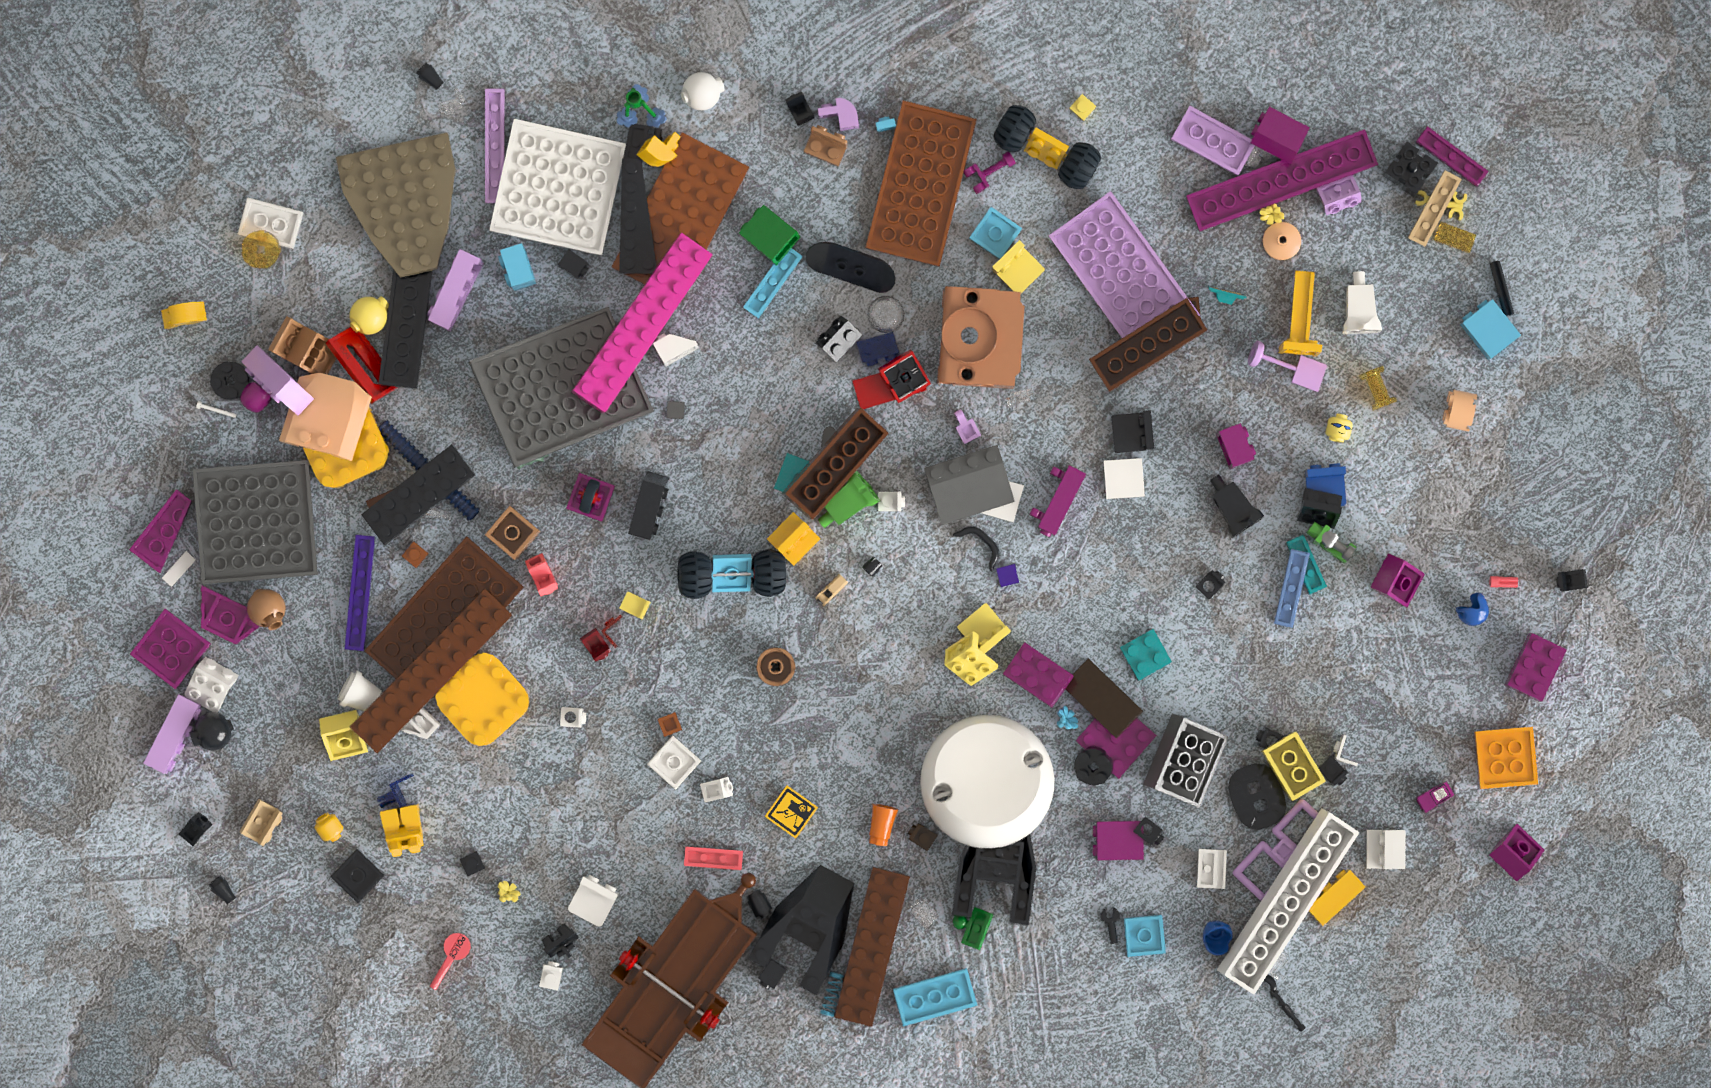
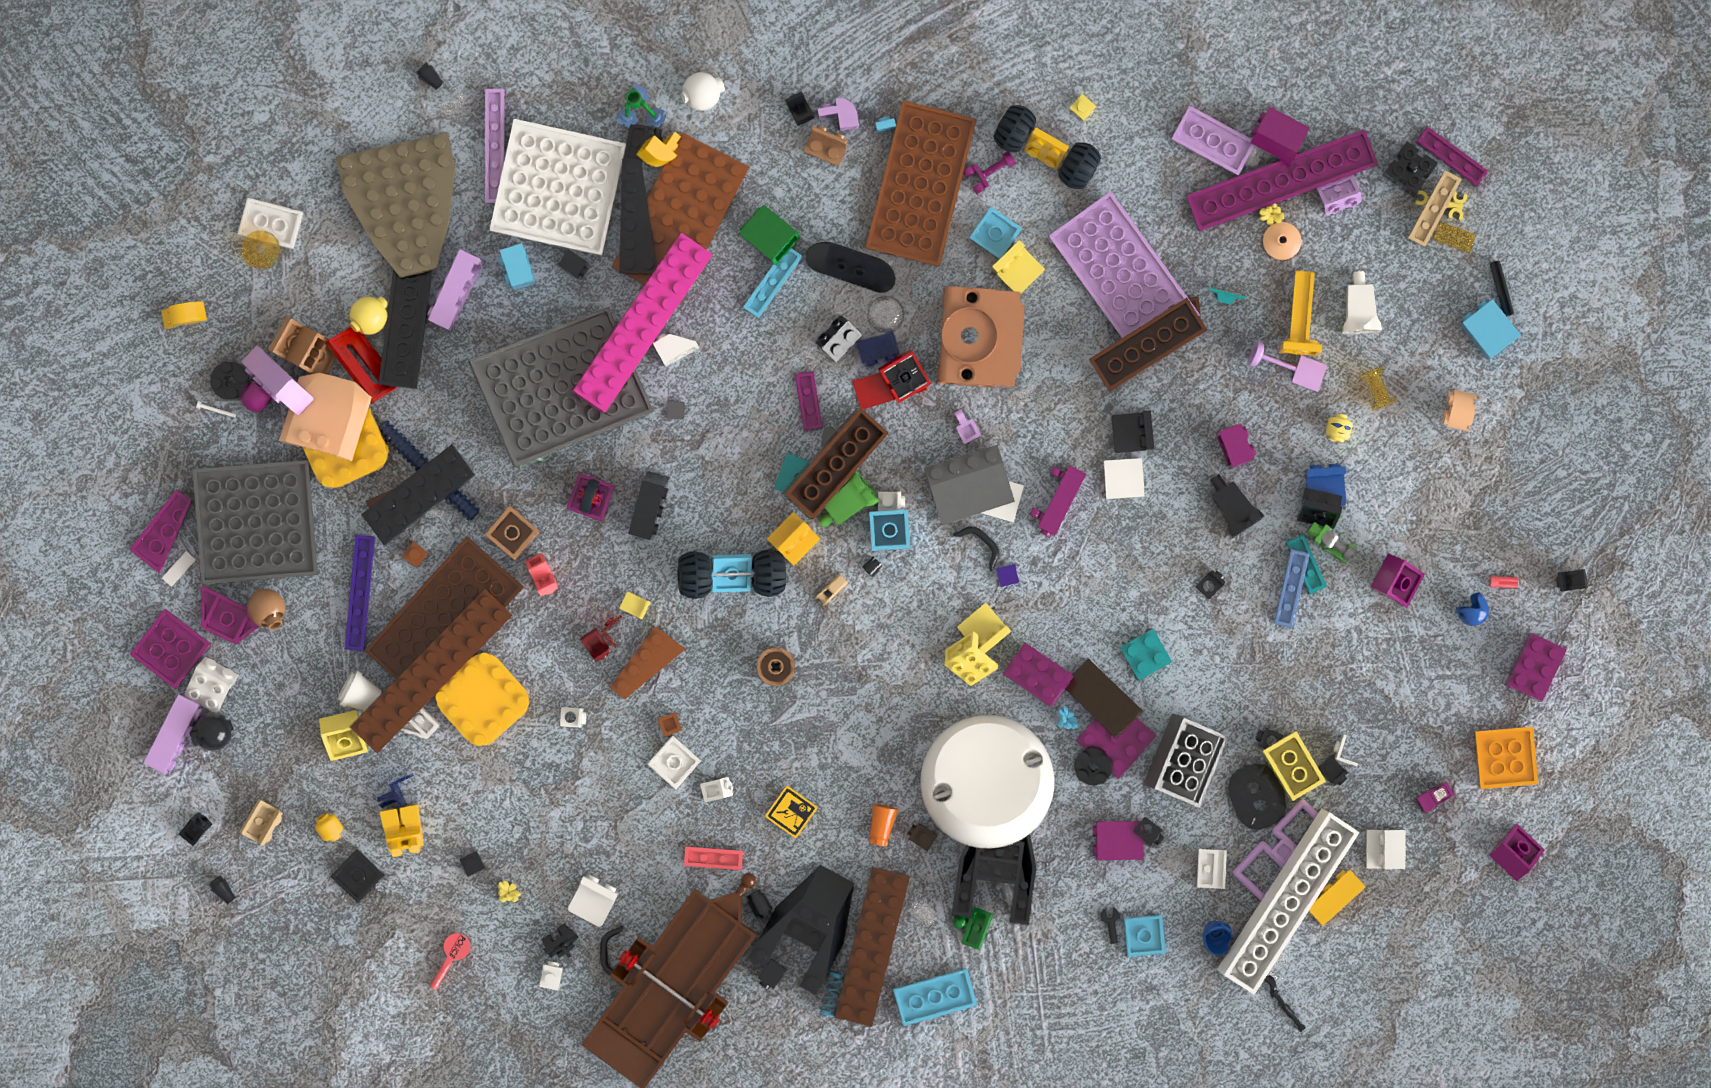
(604, 949): none -> black animal
(647, 661): none -> dark orange wing
(808, 401): none -> magenta tile
(889, 530): none -> medium azure brick

